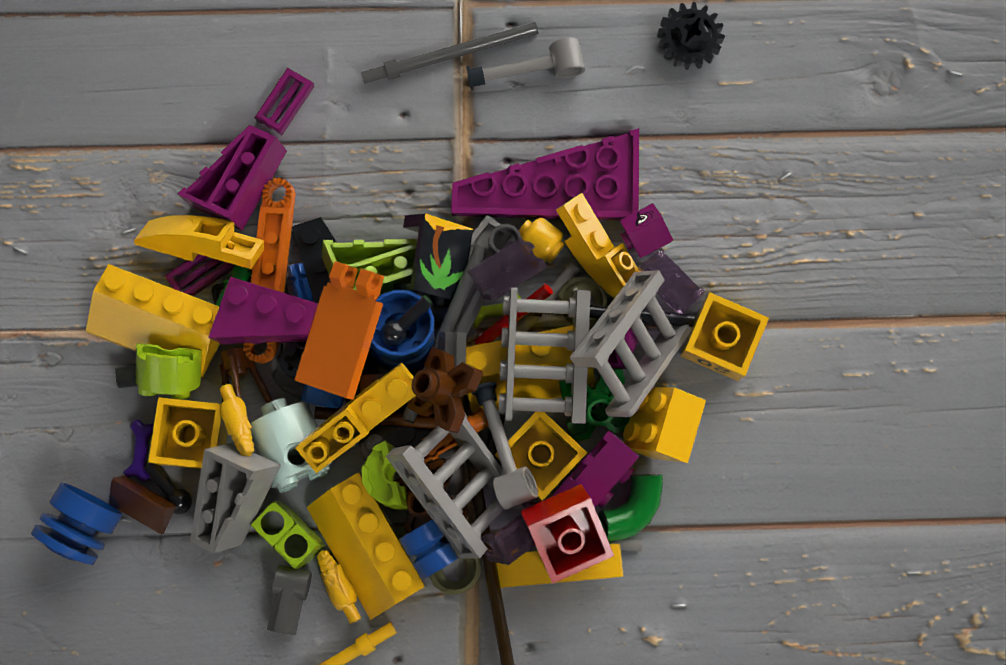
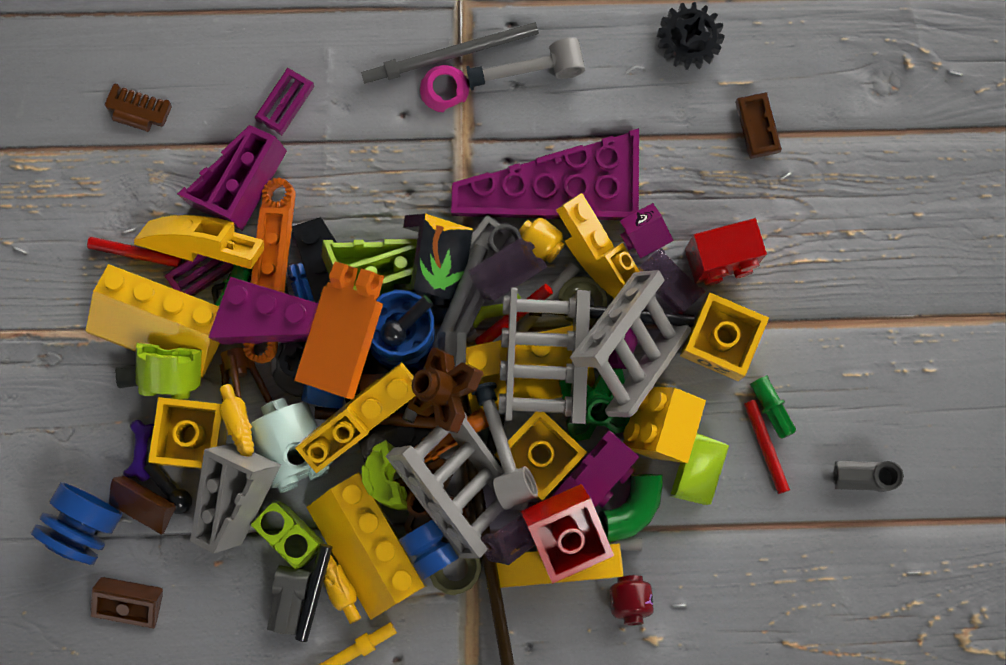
(126, 602): none -> reddish brown slope
(133, 252): none -> red bar
(135, 115): none -> reddish brown piece
(313, 592): none -> black bar
(436, 102): none -> dark pink piece
(631, 599): none -> dark red head
(699, 477): none -> lime piece
(725, 252): none -> red brick
(758, 125): none -> reddish brown plate
(766, 446): none -> red bar
(773, 407): none -> green axle
(864, 475): none -> dark grey piece

